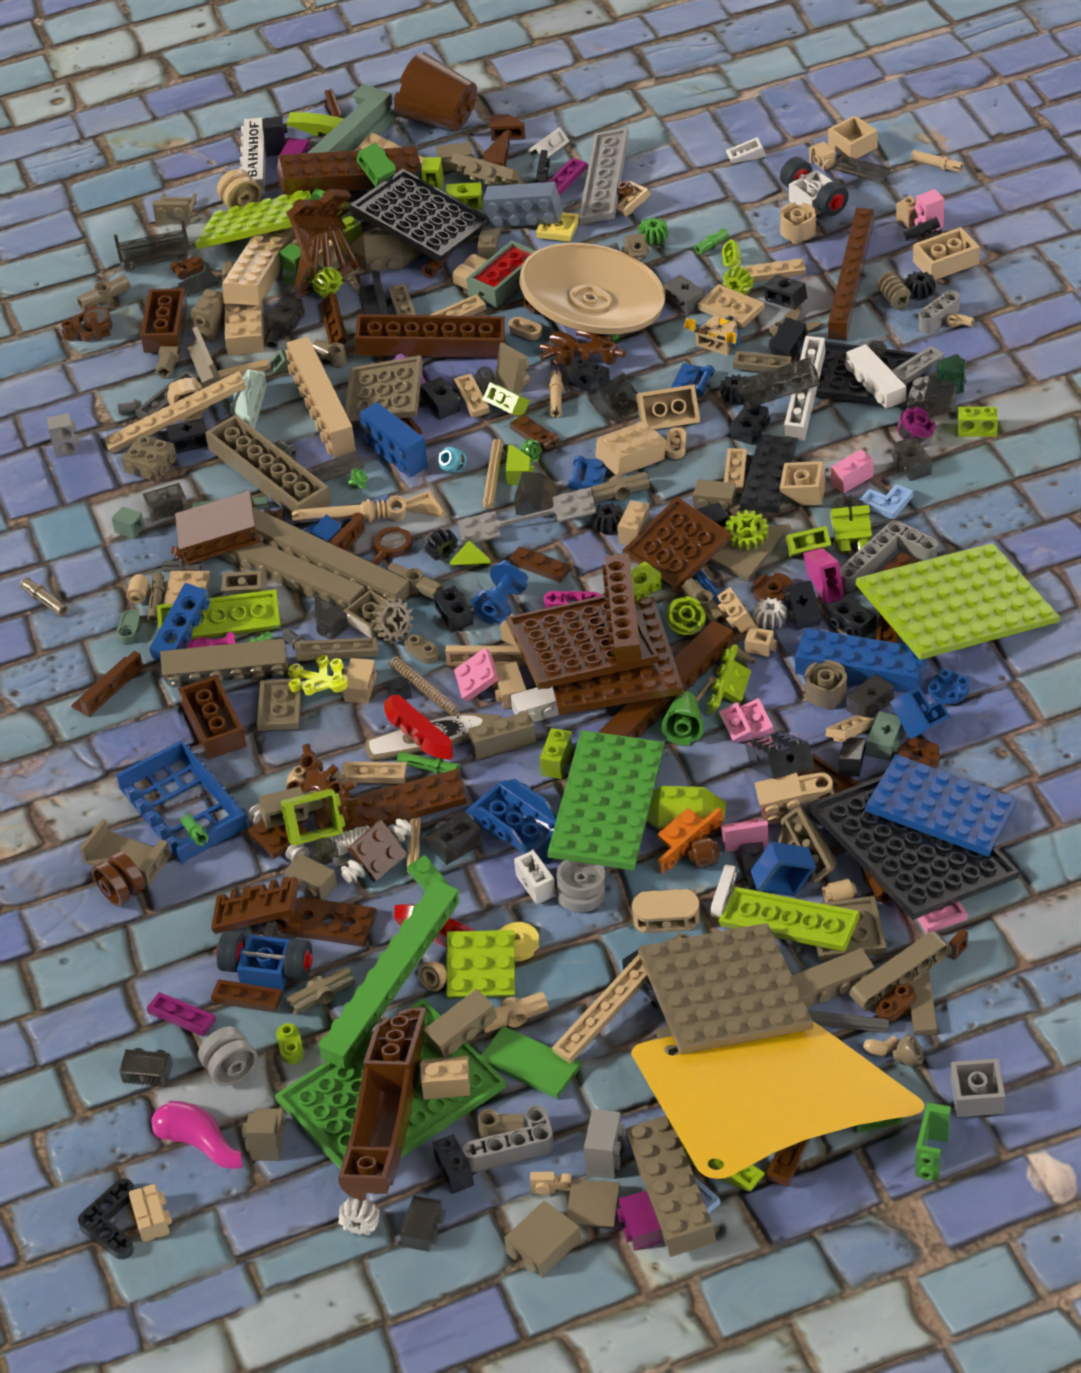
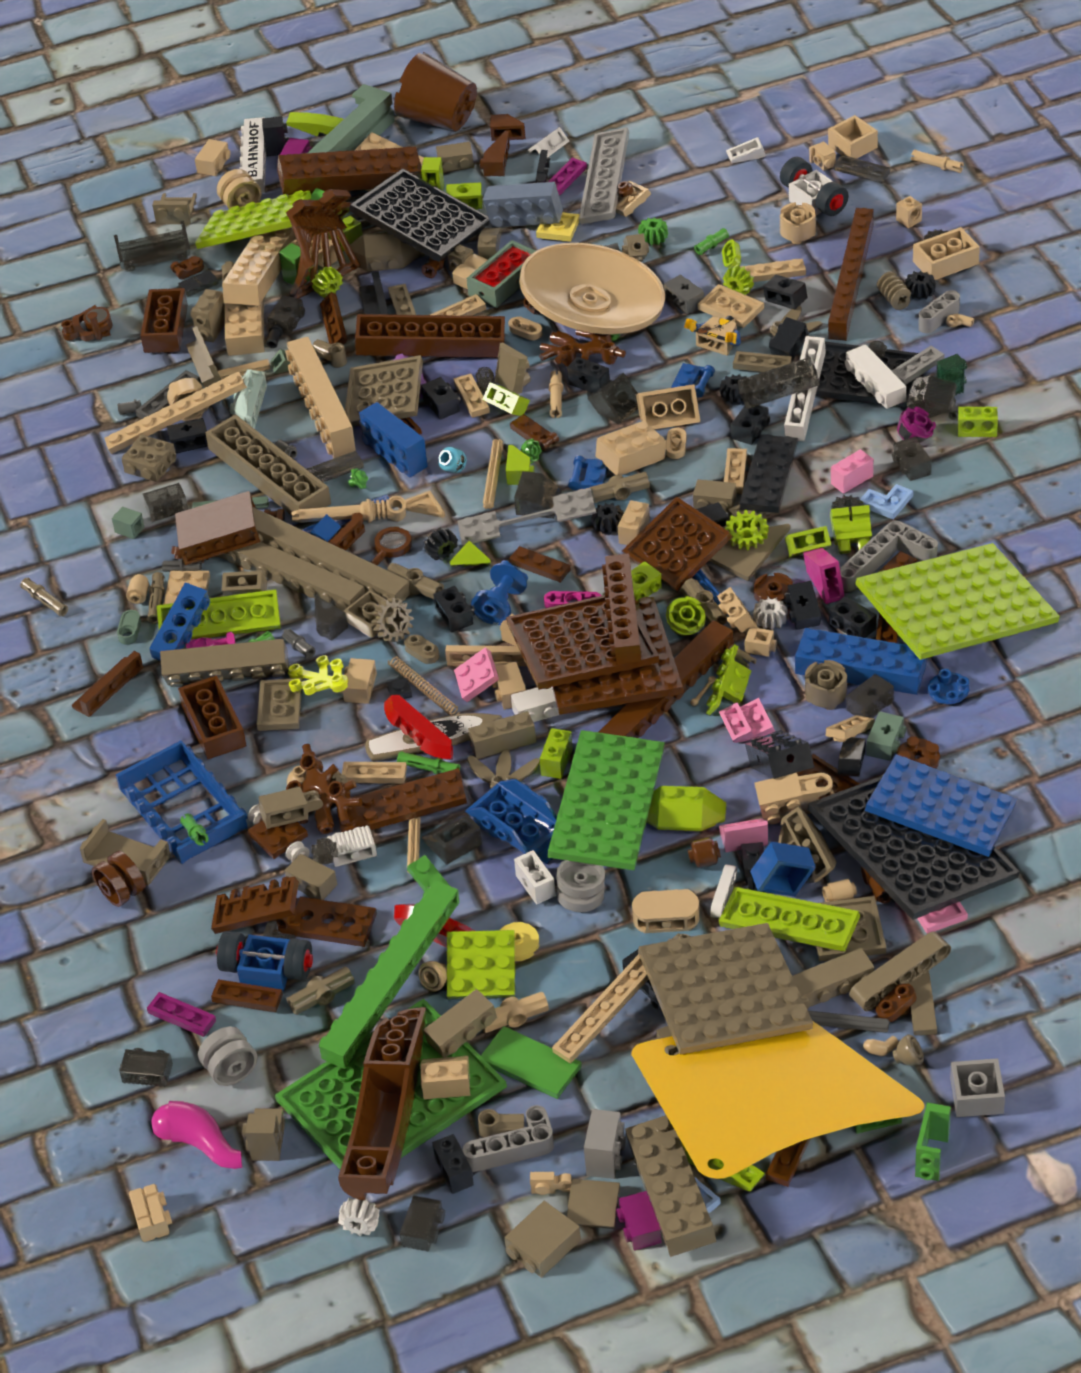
(62, 435): light grey brick -> none
(101, 1220): black beam -> none
(103, 292): dark tan piece -> none
(167, 360): dark tan piece -> none
(212, 157): none -> tan brick
(290, 1041): lime plate -> none
(291, 822): lime window -> none
(333, 104): reddish brown axle -> none
(336, 648): dark tan plate -> none
(375, 164): bright green brick -> none
(377, 851): reddish brown plate -> none
(458, 256): none -> dark tan brick
(490, 172): dark tan bracket -> none
(503, 769): none -> dark tan plant
(683, 720): bright green cone -> none
(683, 832): orange bracket -> none
(804, 482): tan slope -> none
(916, 712): blue brick -> none
(921, 228): black pin -> none
(929, 206): bright pink brick -> none
(958, 943): reddish brown tile -> none

